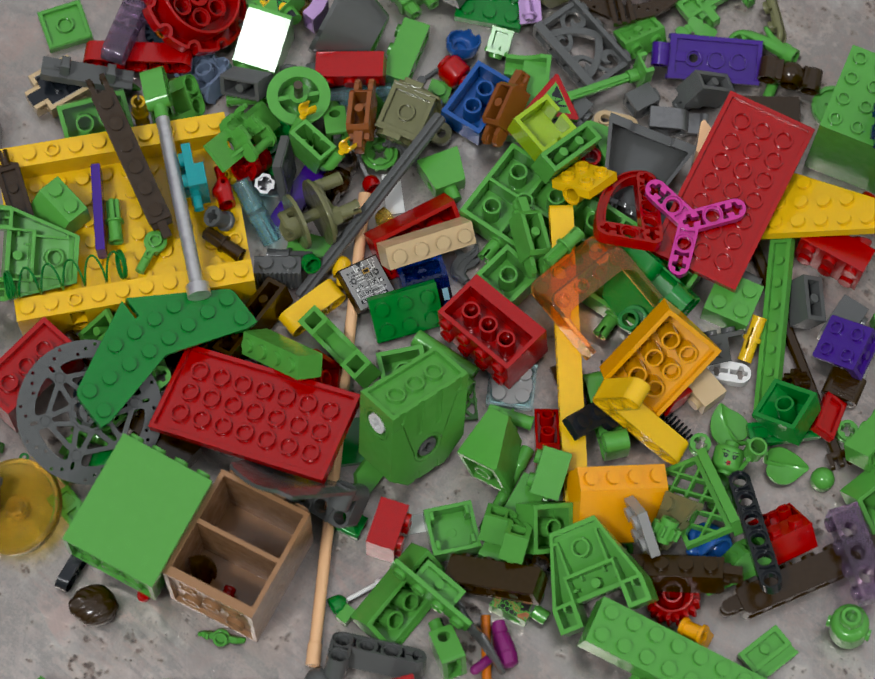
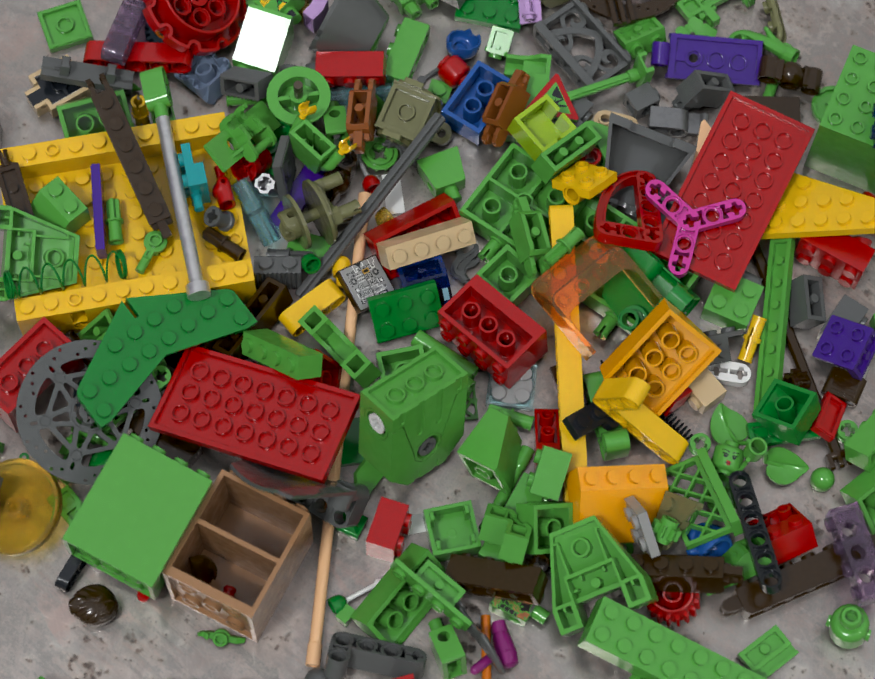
(186, 97): bright green piece -> none
(695, 632): light orange piece -> none

